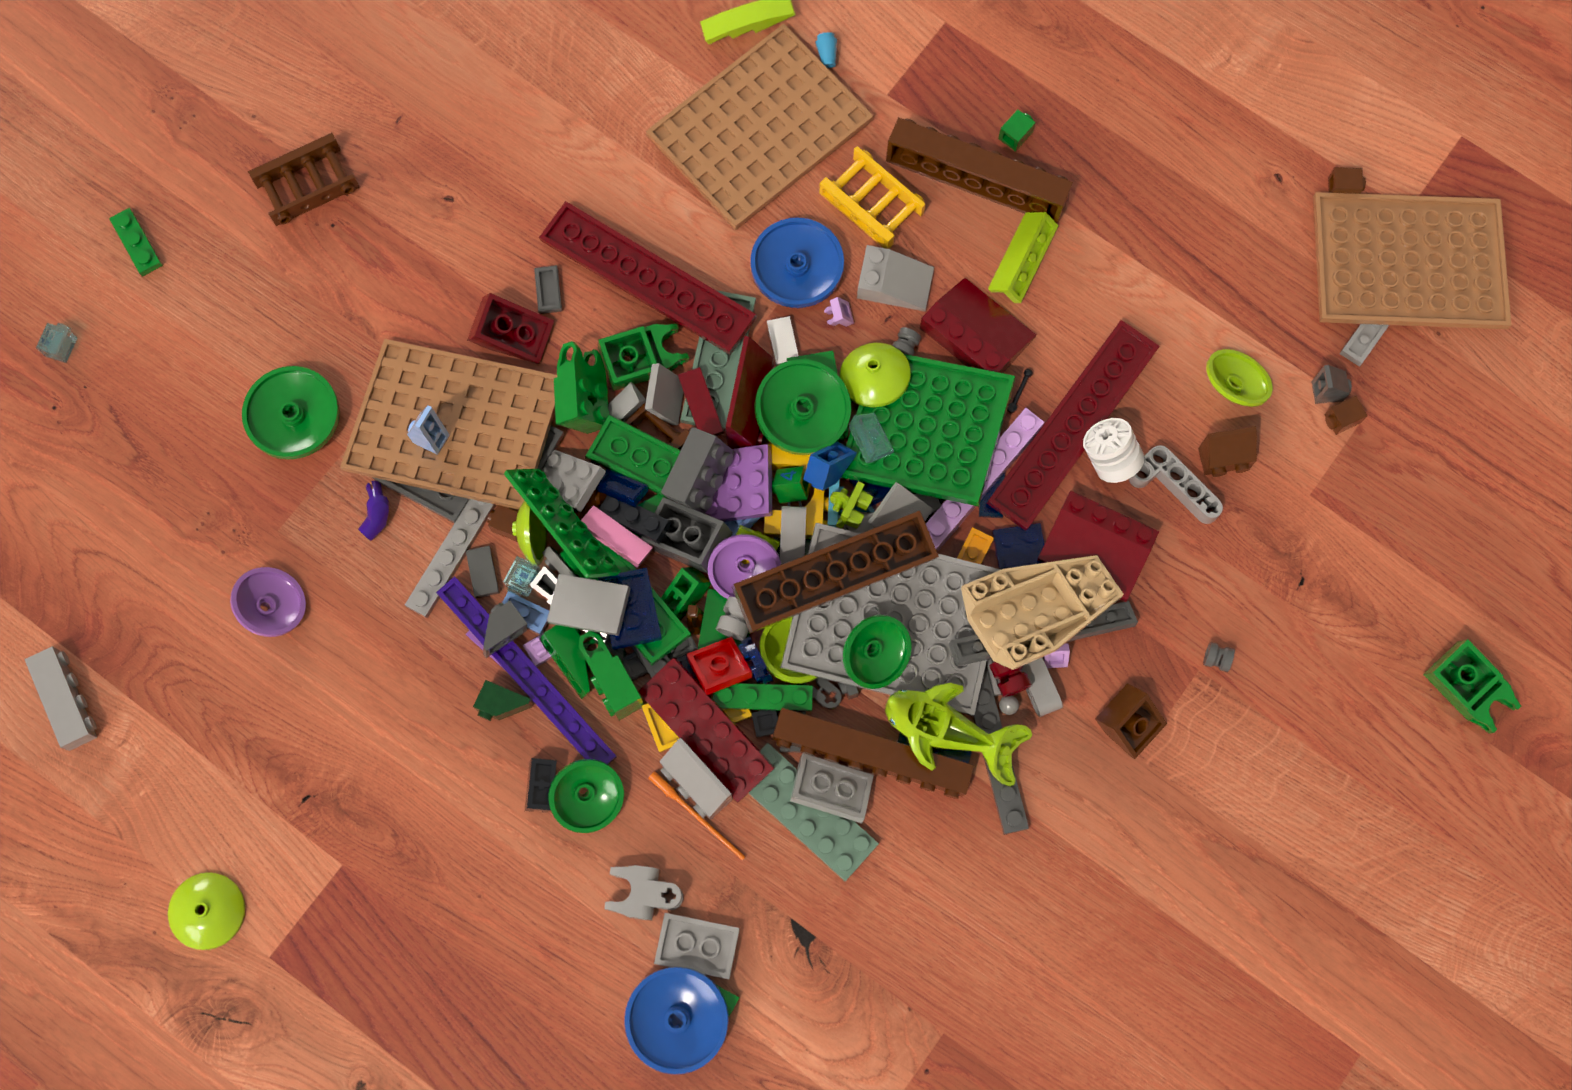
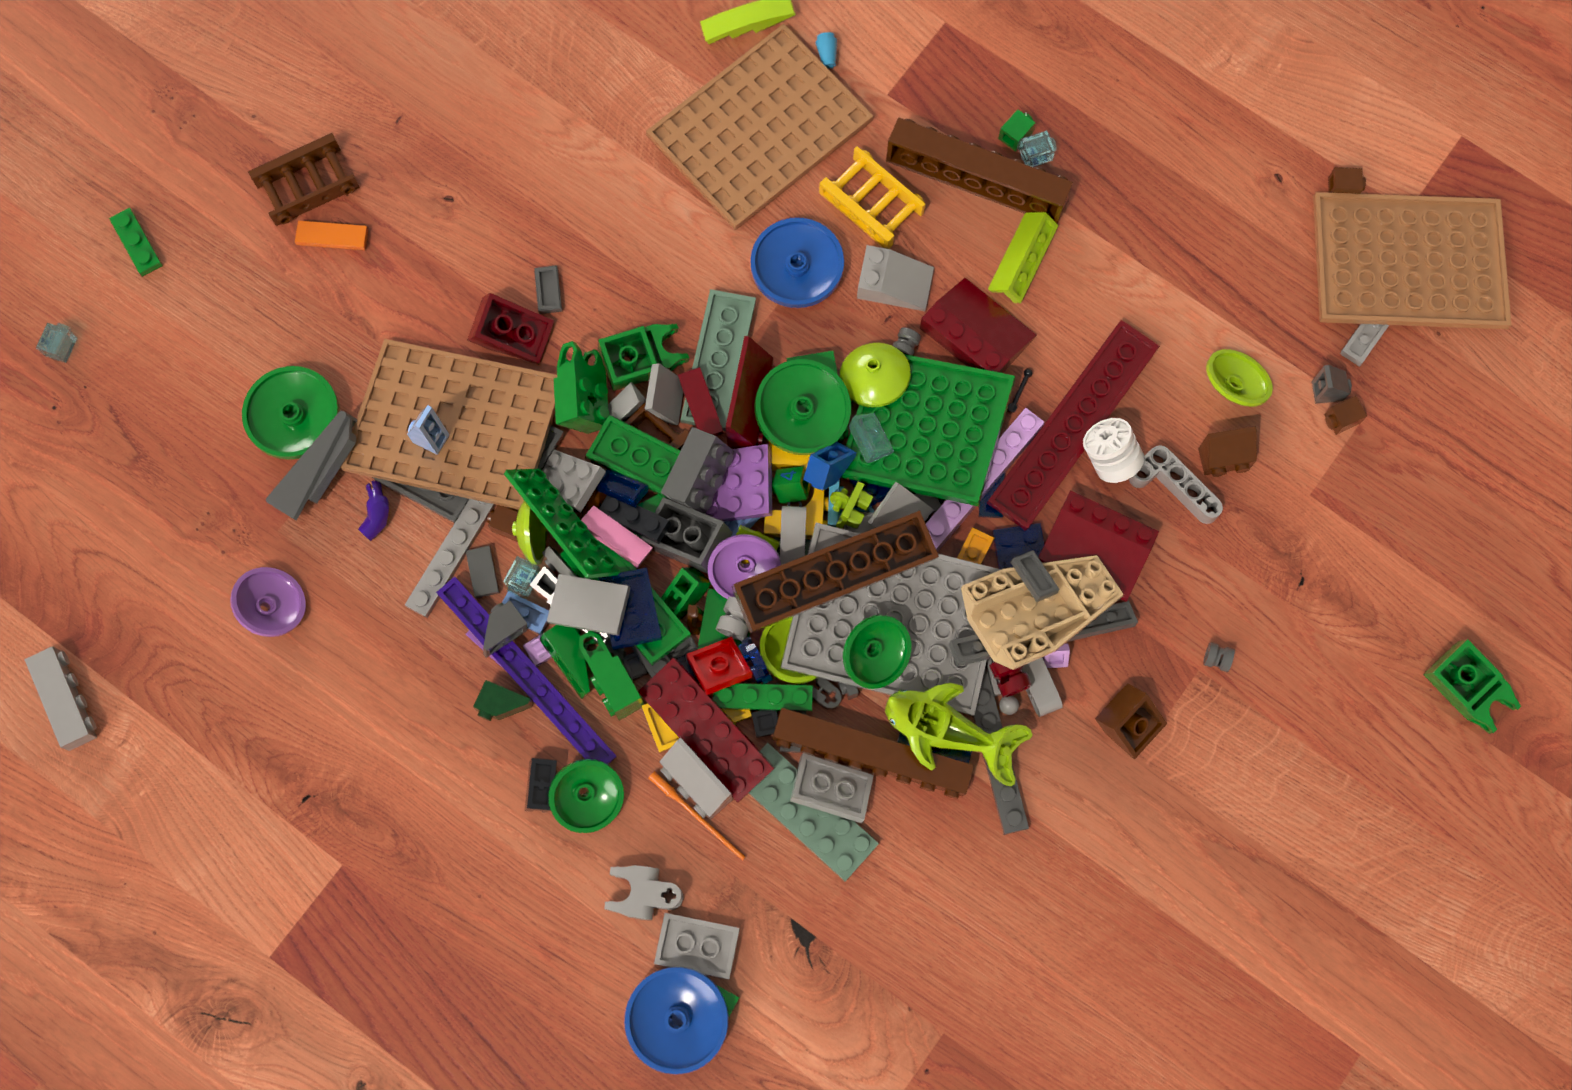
(222, 913): lime dish -> none
(315, 468): none -> dark grey wedge
(331, 235): none -> orange tile
(648, 278): dark red plate -> none
(782, 339): white tile -> none
(841, 312): lavender tile -> none
(1035, 576): none -> dark grey tile
(1037, 149): none -> clear light blue brick

